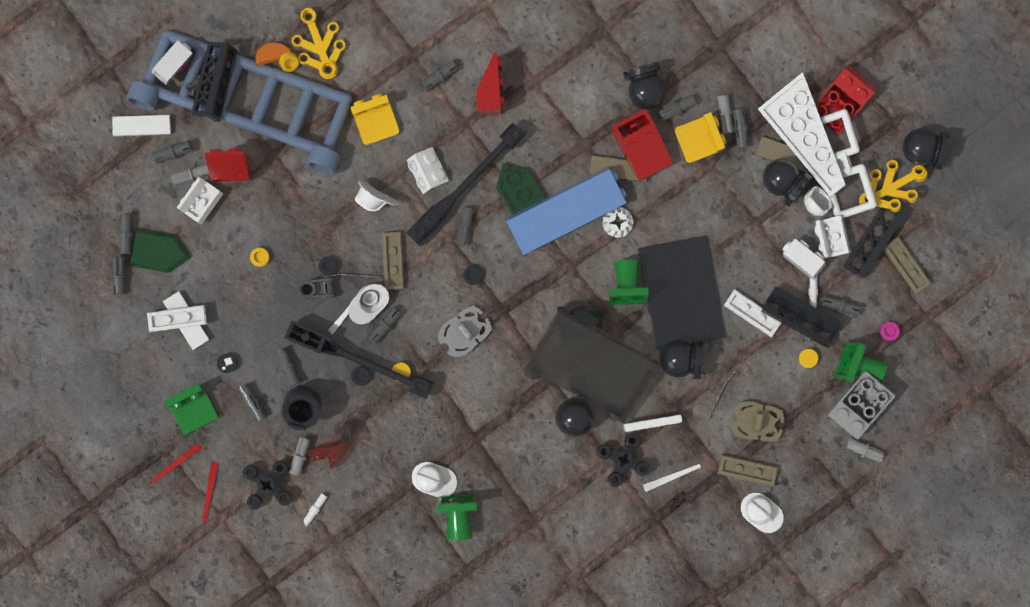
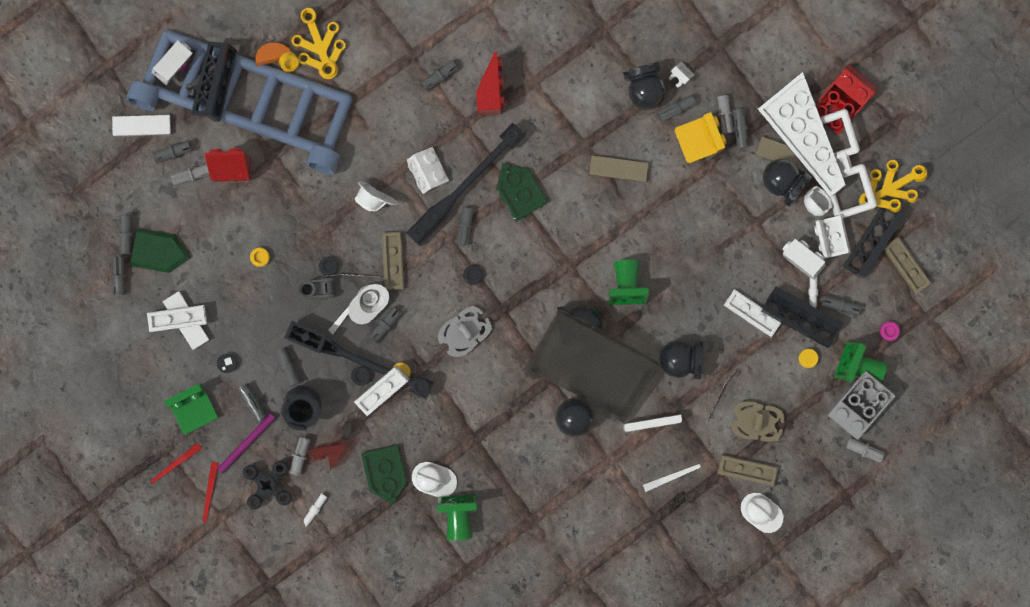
(199, 200): white bracket -> none
(246, 443): none -> magenta bar
(375, 119): yellow bracket -> none
(381, 390): none -> white tile
(385, 472): none -> dark green tile
(566, 210): medium blue brick -> none
(625, 227): white gear -> none
(632, 463): black gear -> none
(641, 145): red slope -> none
(681, 291): black piece -> none
(682, 73): none -> white tile
(925, 147): black tile -> none

